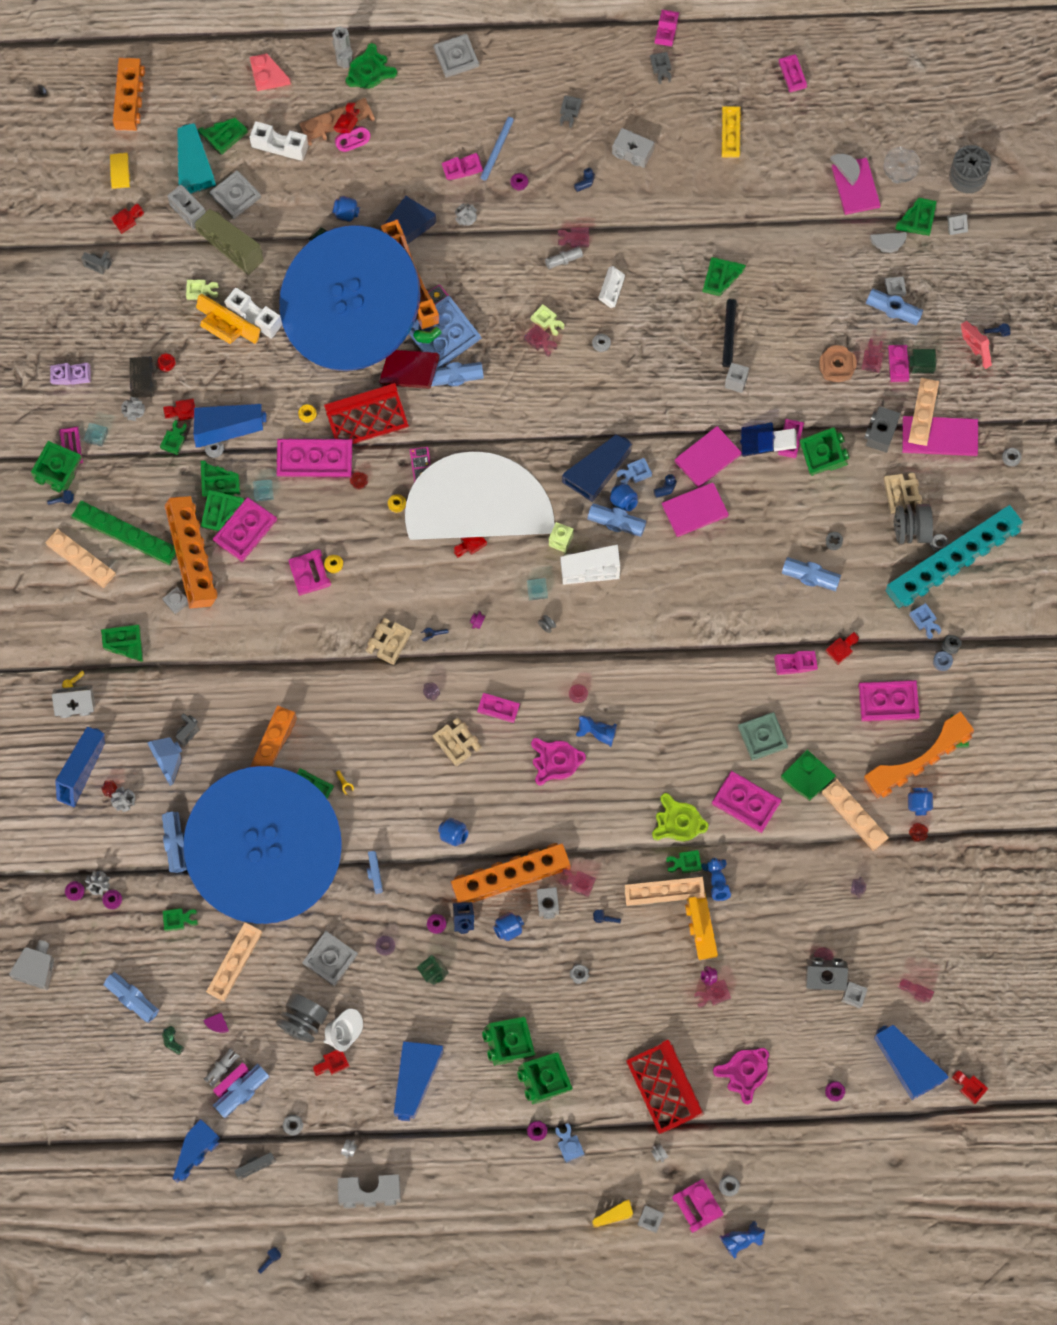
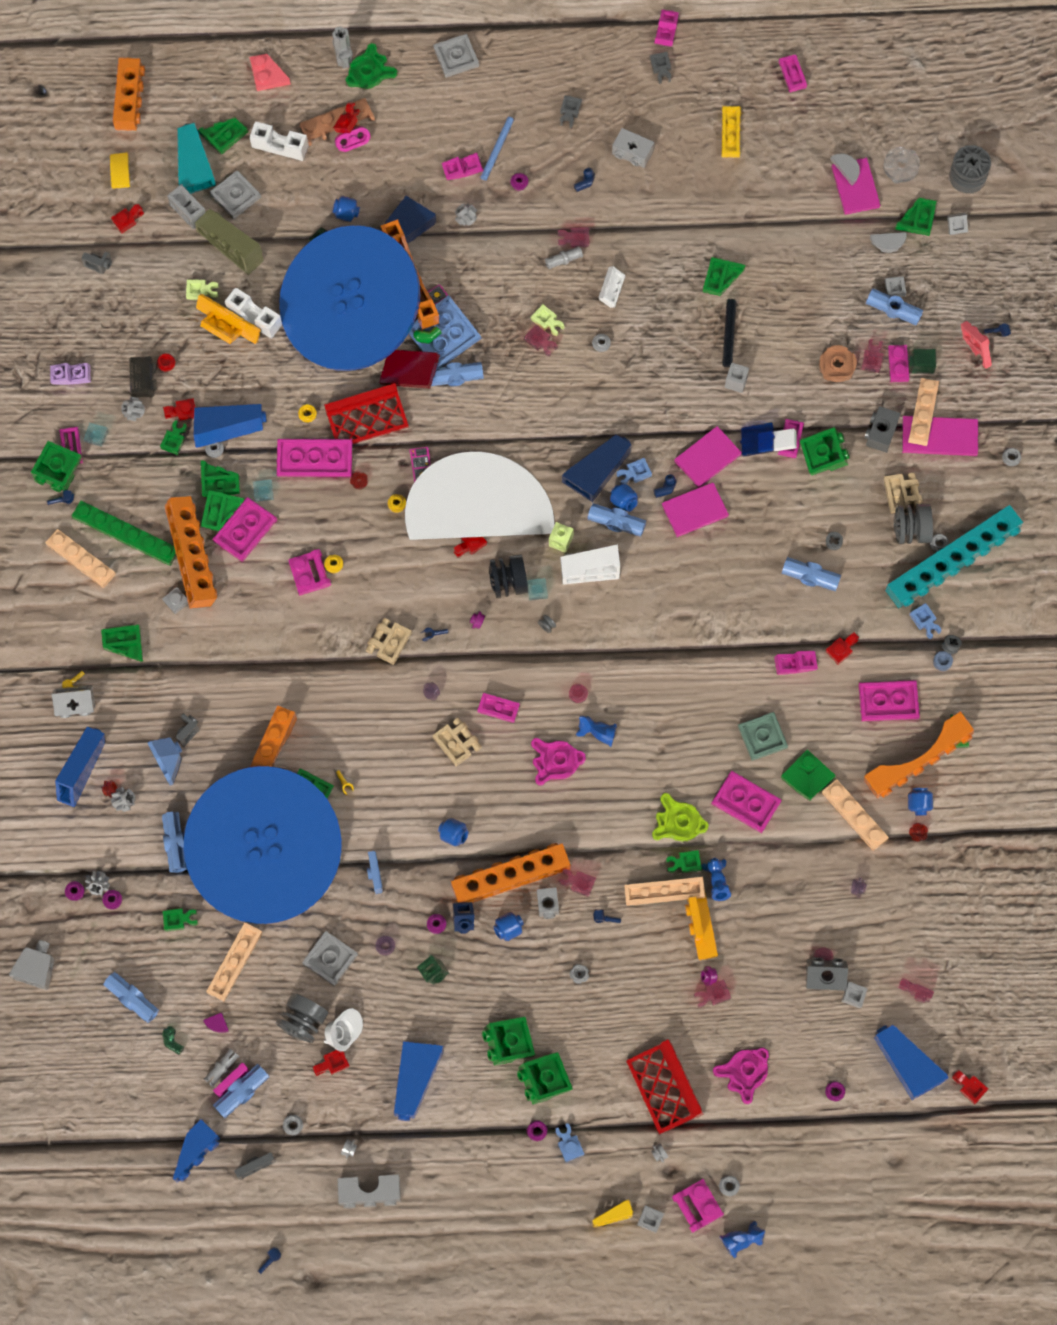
(508, 576): none -> black wheel

